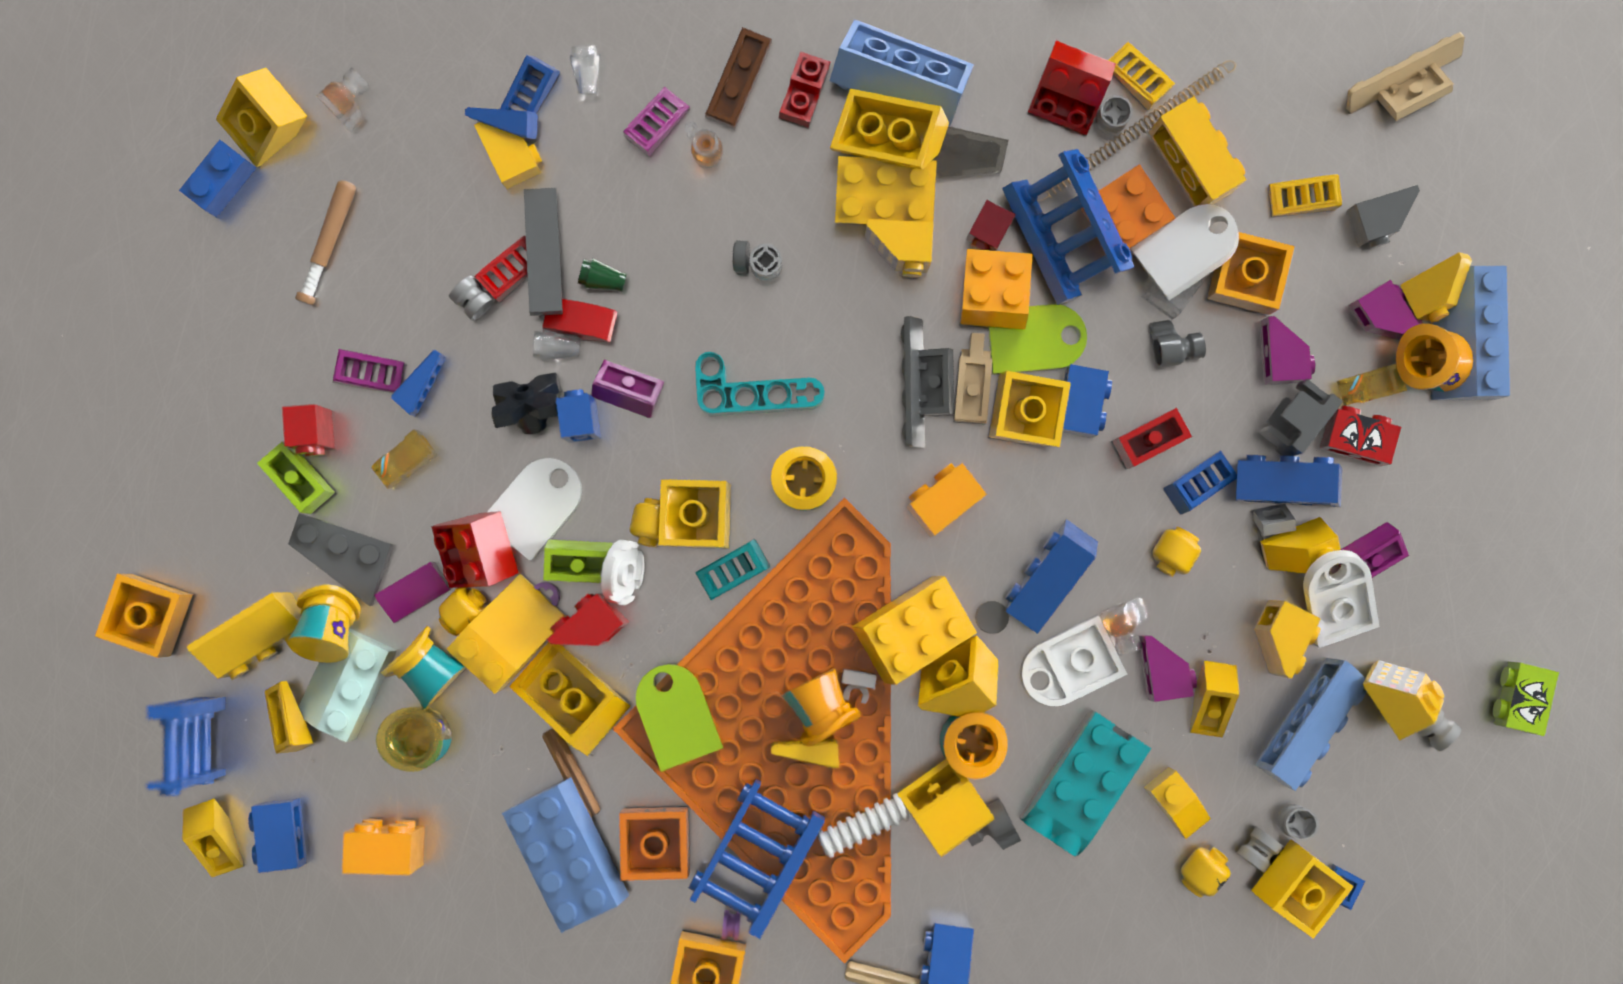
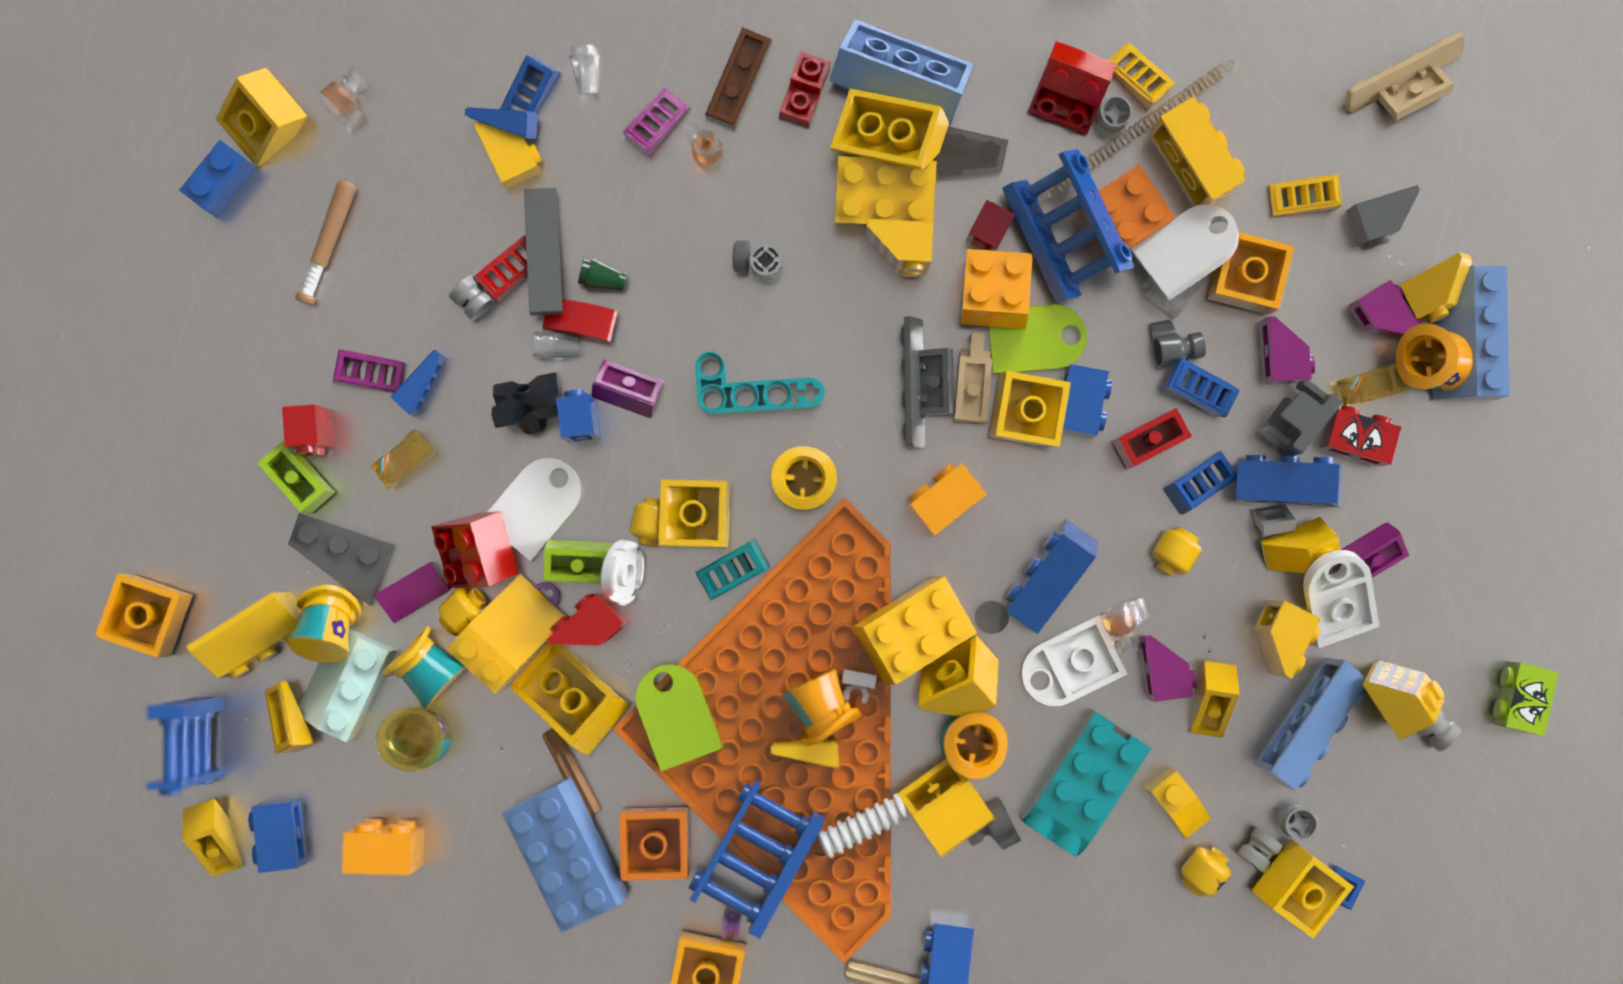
(1219, 398): none -> blue slope

